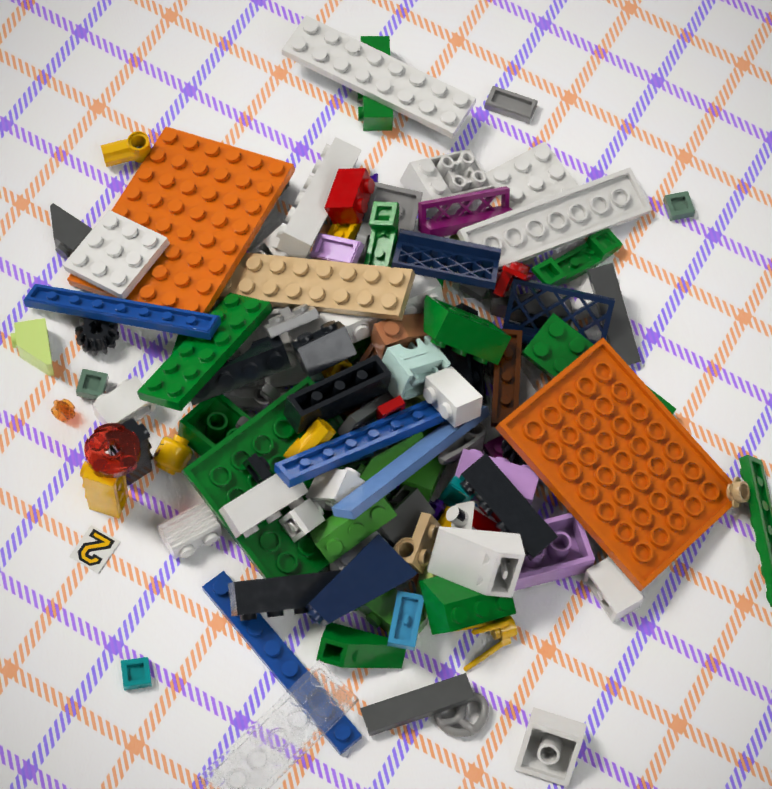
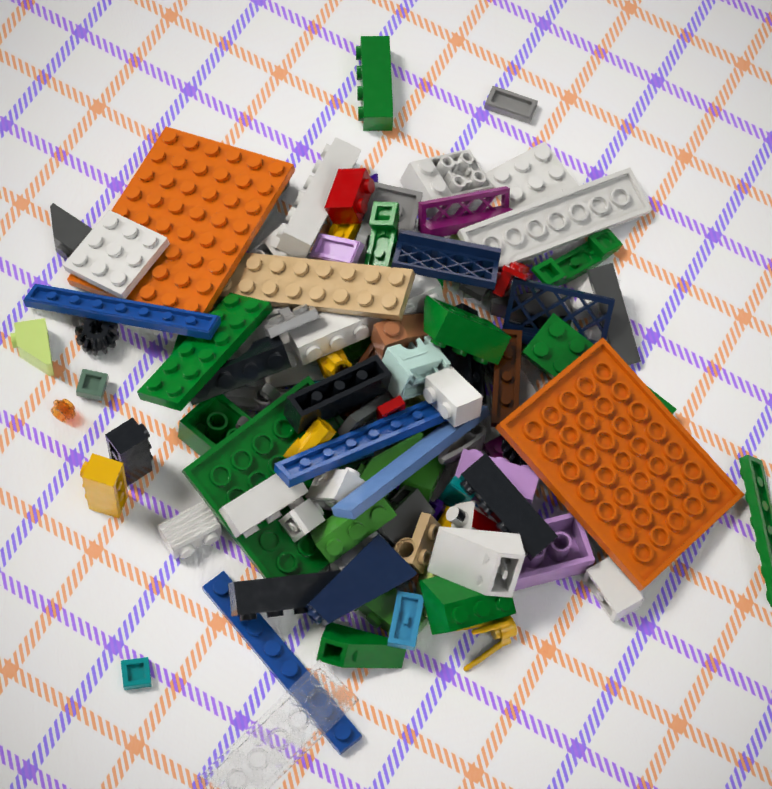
(94, 549): sticker -> none
(119, 464): clear red plate -> none
(122, 403): white brick -> none
(126, 150): yellow piece -> none
(173, 454): yellow head -> none
(257, 468): black plate -> none
(323, 348): brick -> none
(379, 76): white plate -> none
(417, 704): dark grey tile -> none
(459, 718): light grey piece -> none
(550, 746): white slope -> none
(679, 206): sand green tile -> none
(738, 492): tan plate -> none

